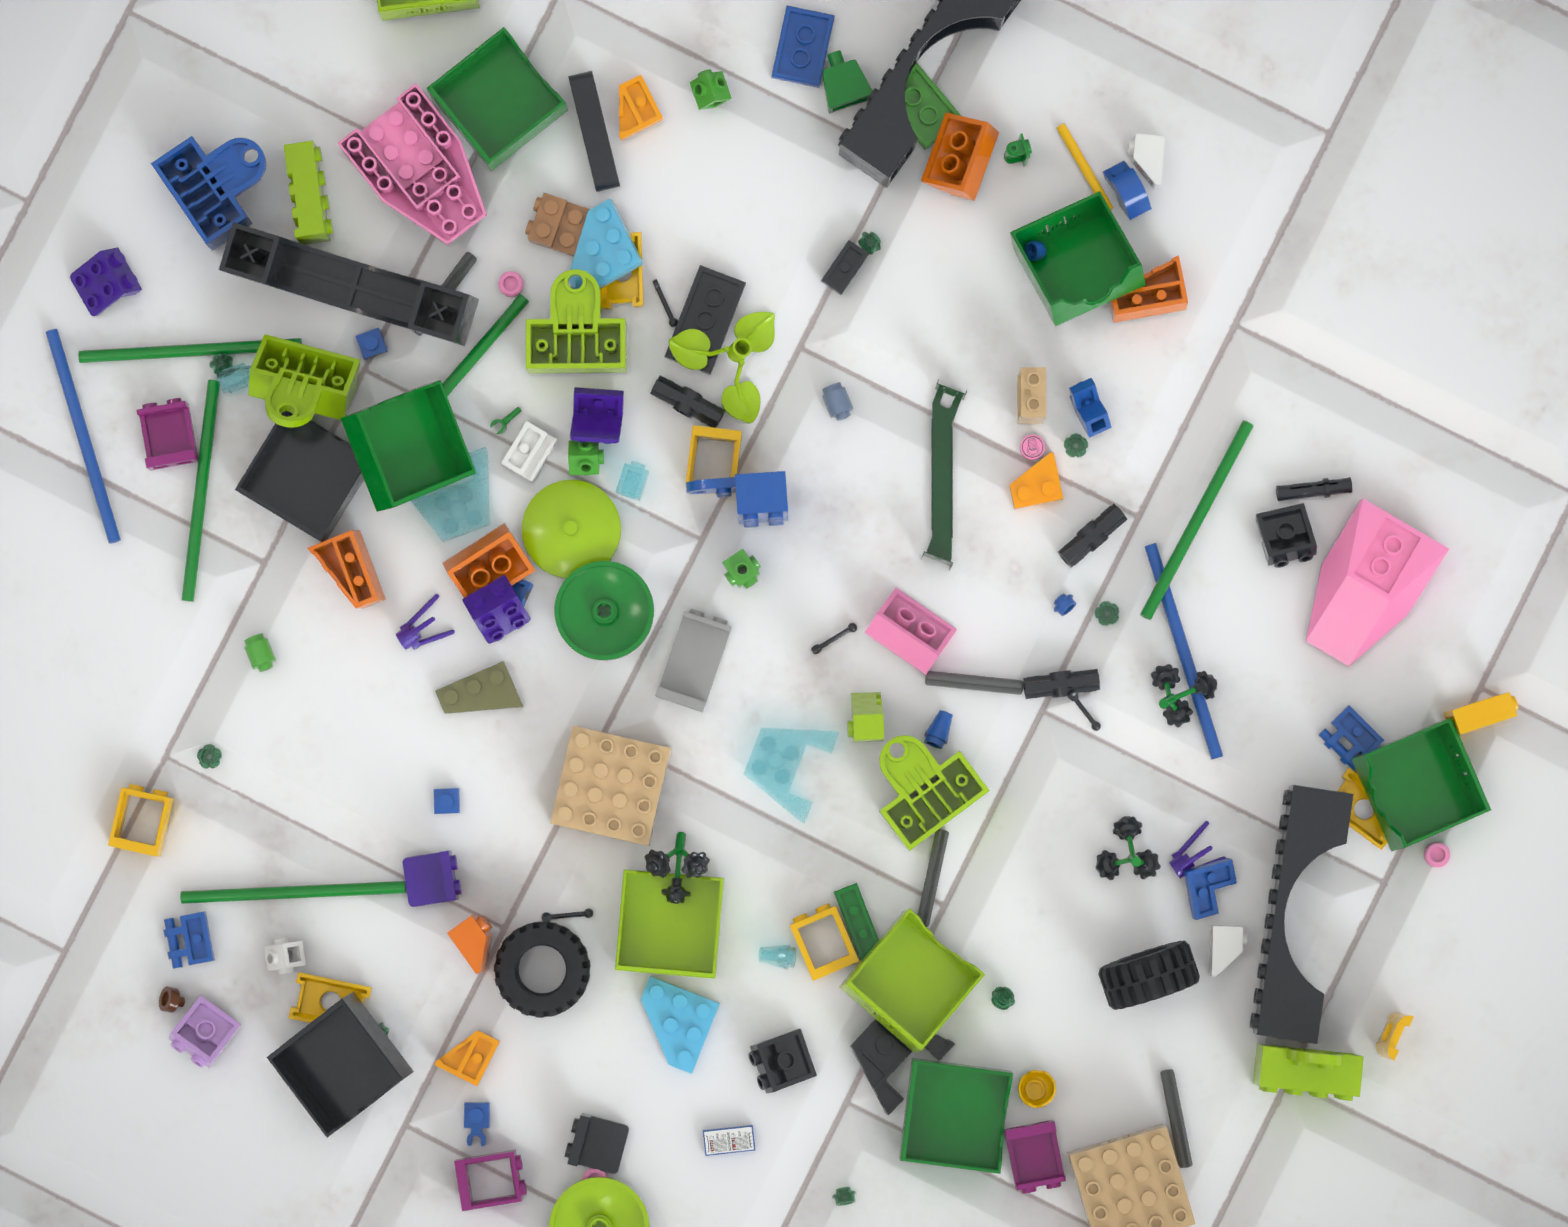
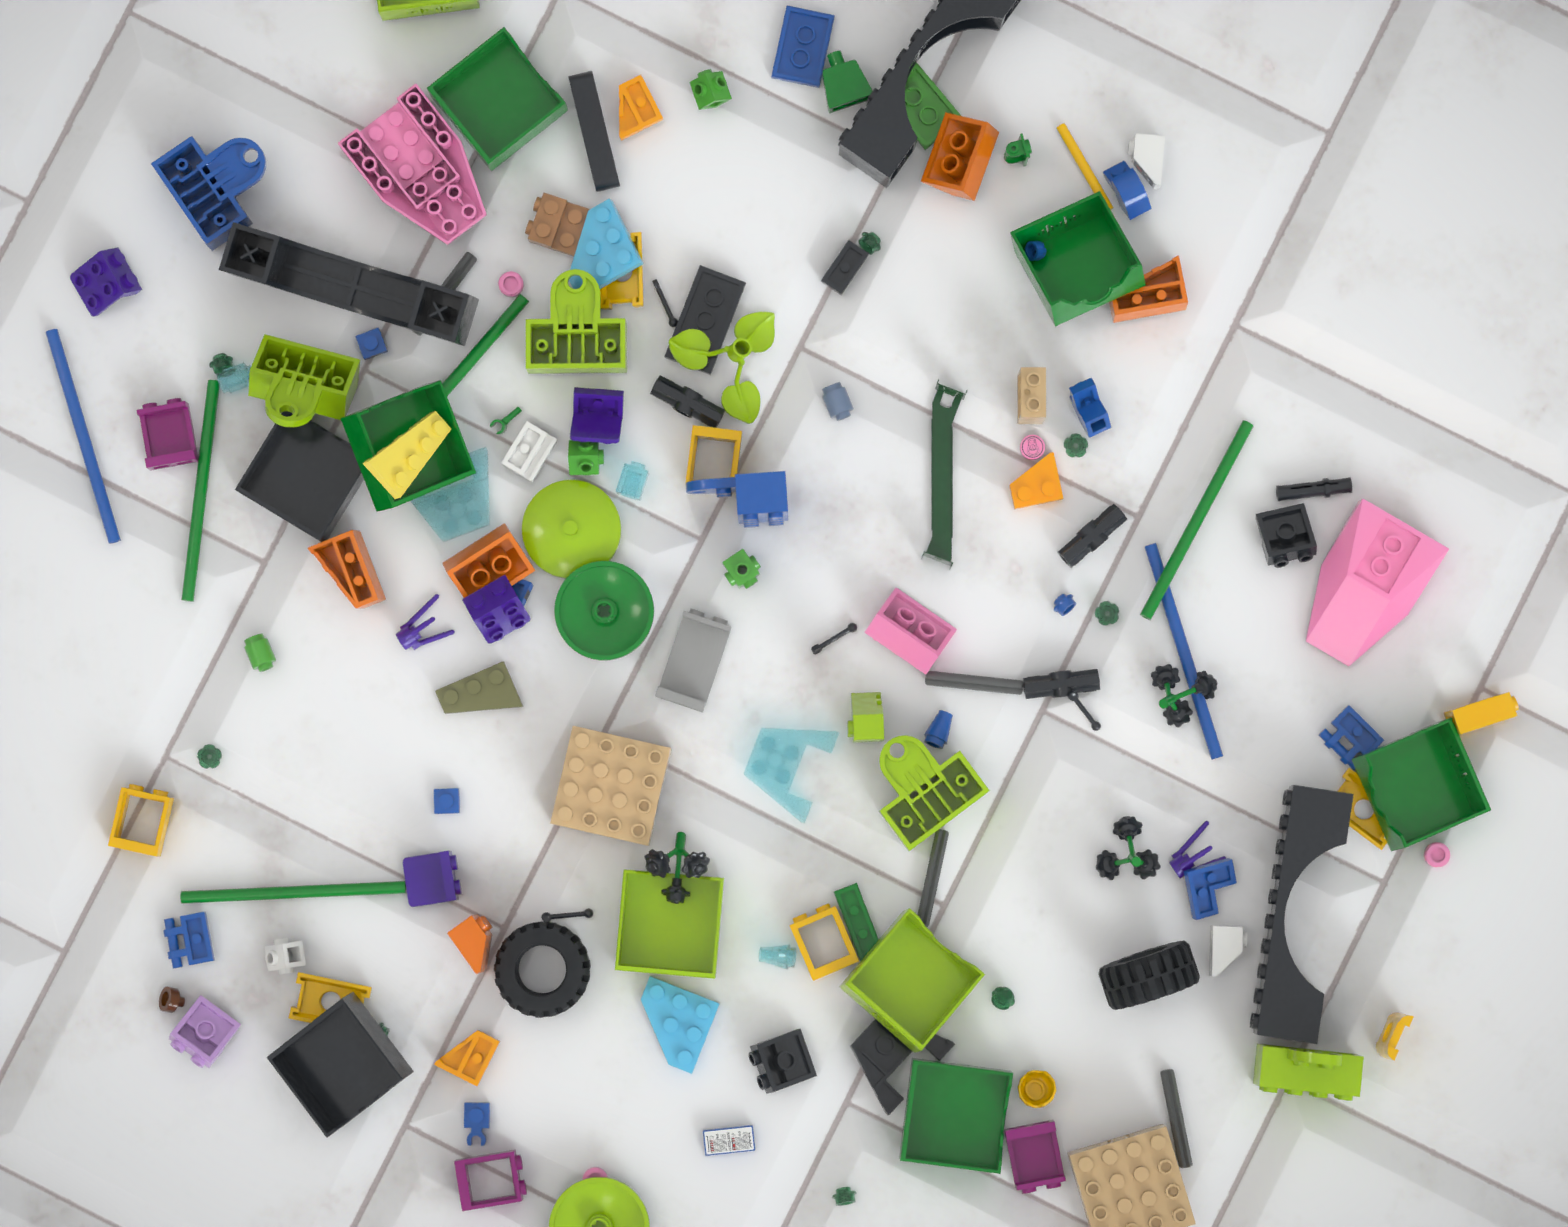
(171, 351): green piece -> none
(307, 193): lime wedge -> none
(407, 455): none -> light yellow wing
(597, 1143): black bracket -> none

